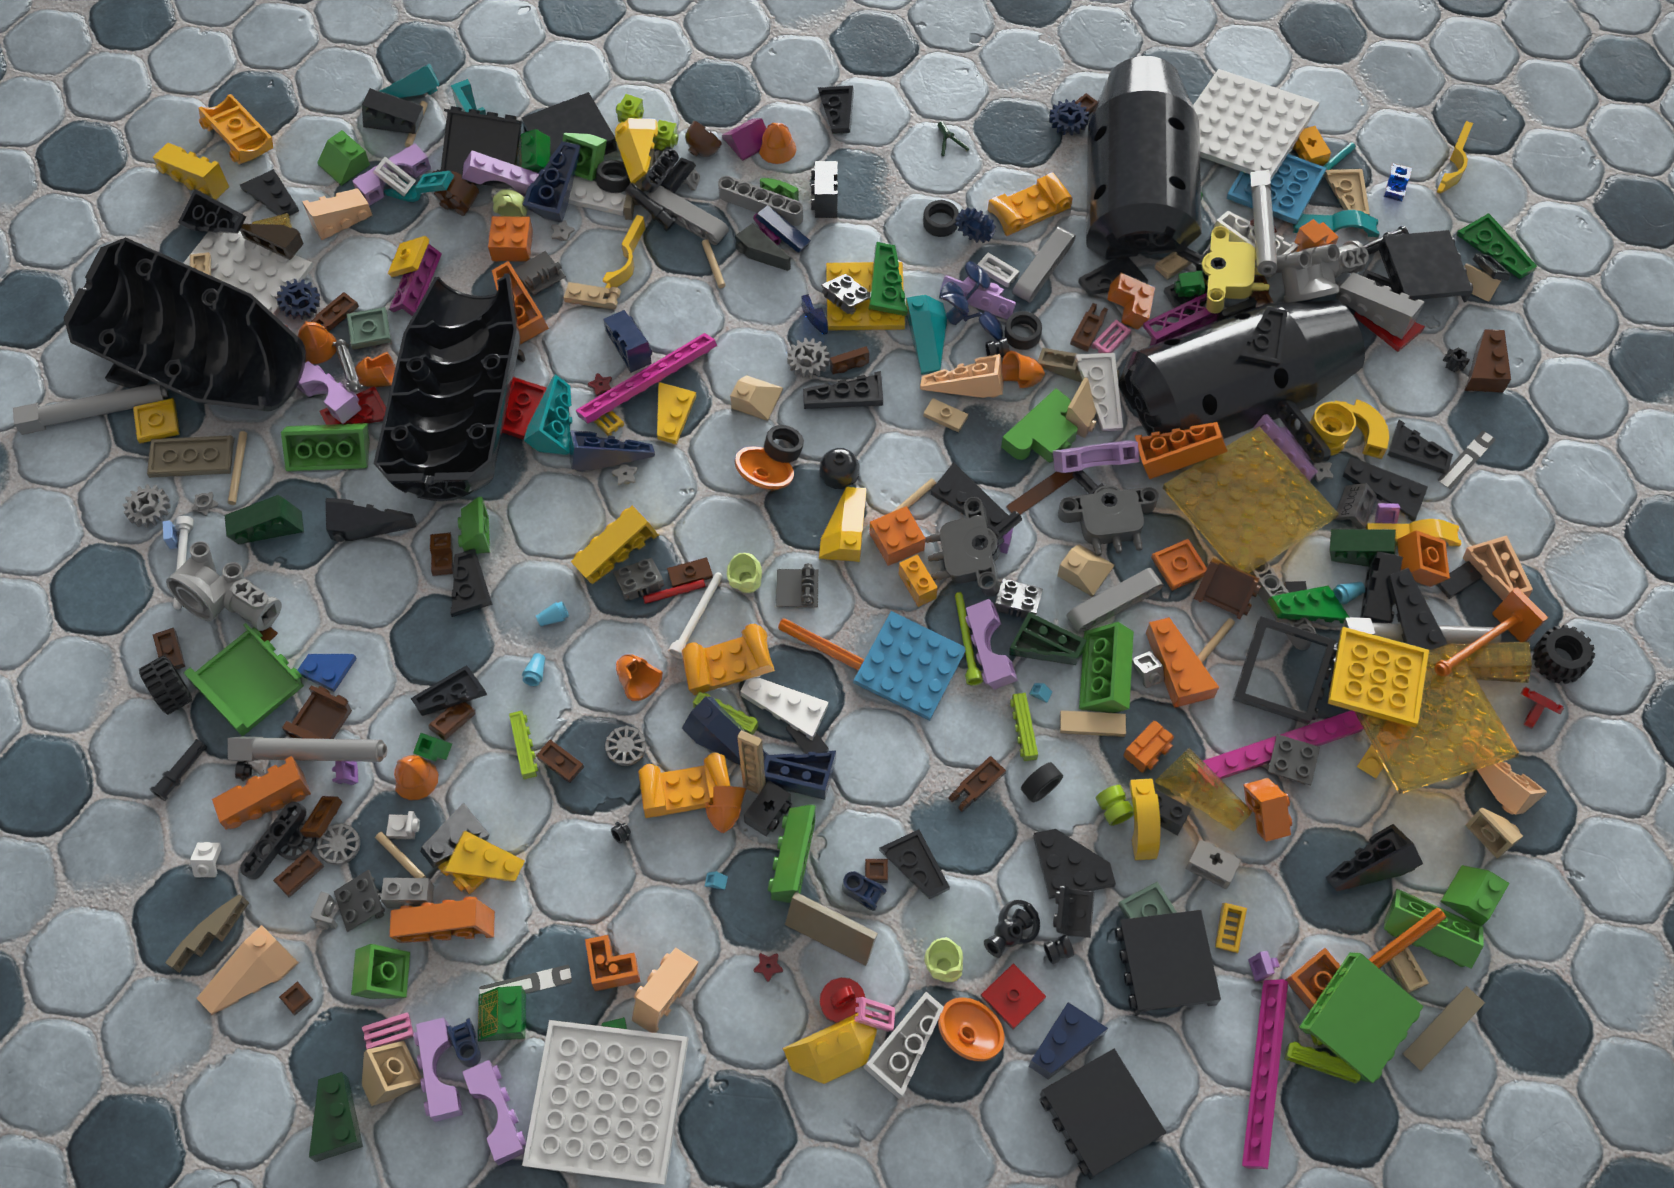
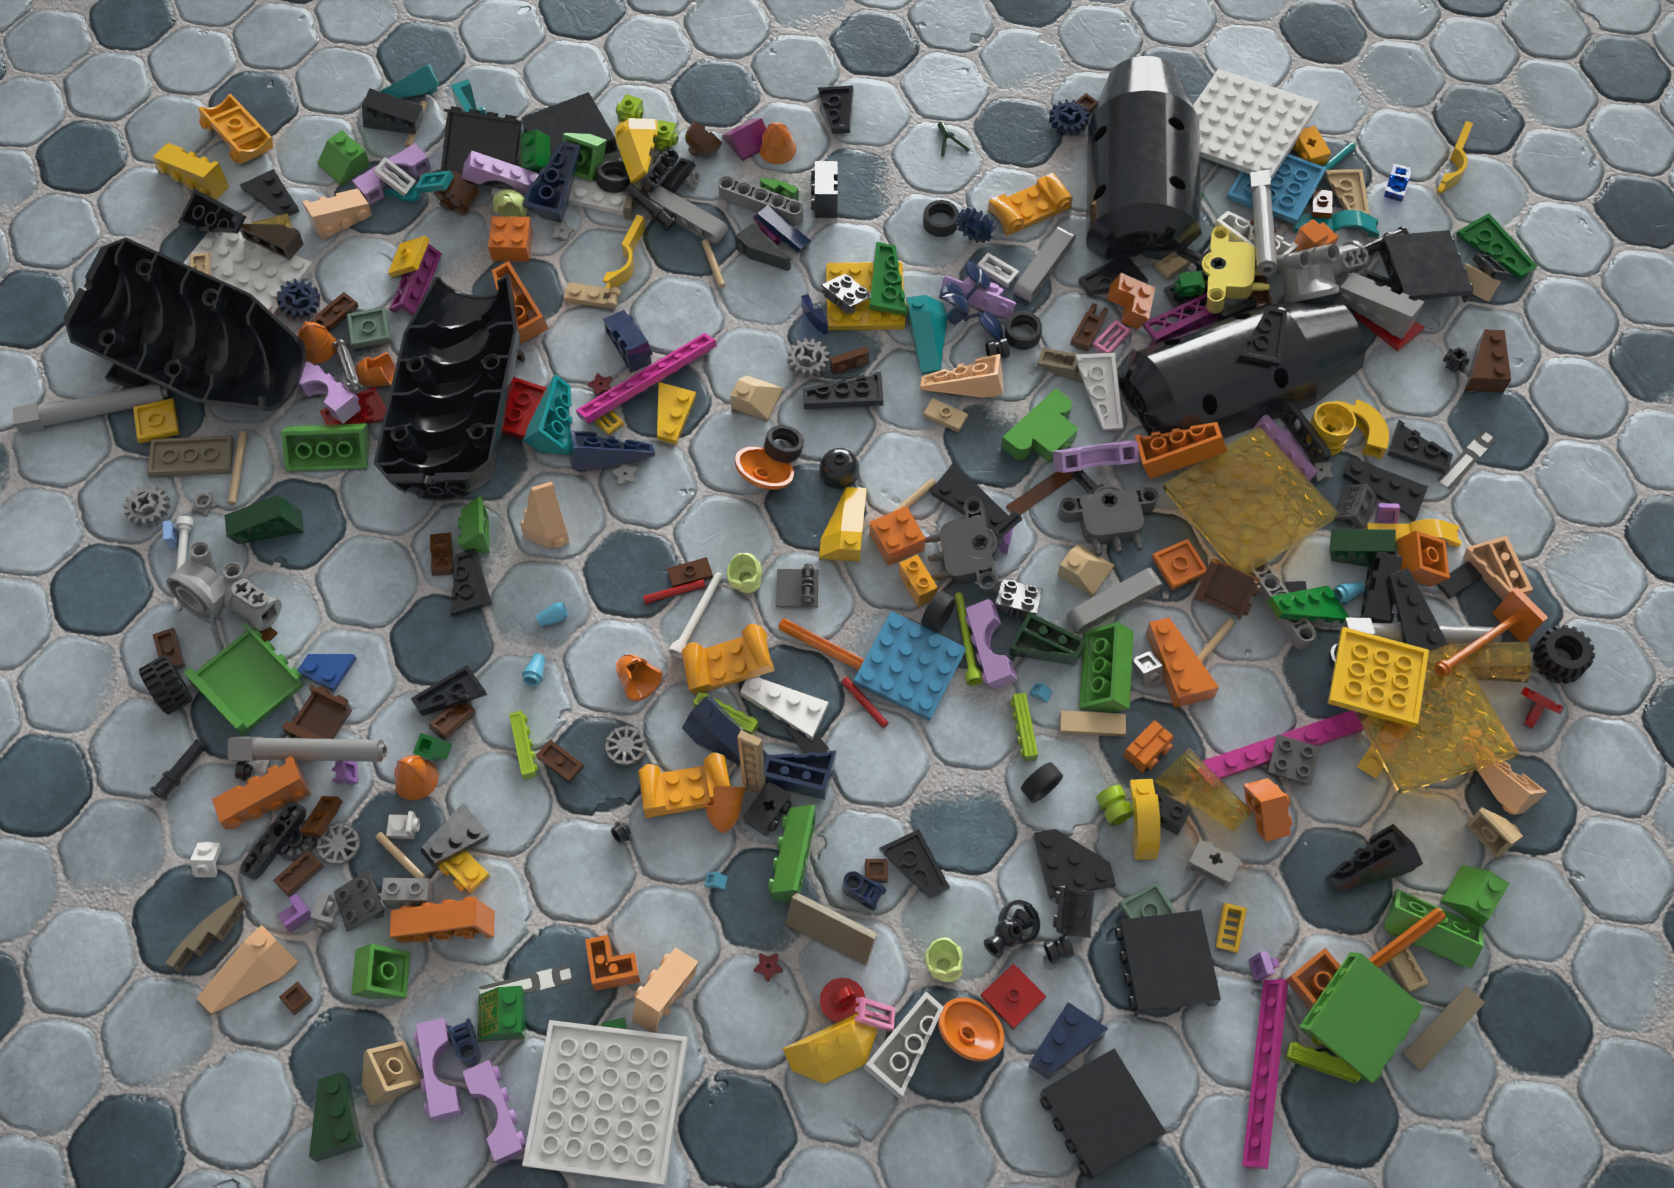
(296, 914): none -> medium lavender panel
(356, 522): black wedge -> none
(384, 1023): bright pink tile -> none
(482, 859): yellow wing -> none
(539, 273): dark grey hinge -> none
(543, 518): none -> light nougat wedge
(613, 544): yellow wedge -> none
(637, 577): dark grey hinge -> none
(864, 702): none -> red piece
(938, 611): none -> black tyre
(978, 782): reddish brown hinge -> none
(1021, 369): orange helmet -> none
(1082, 409): tan slope -> none
(1318, 690): black window -> none
(1322, 204): none -> plate

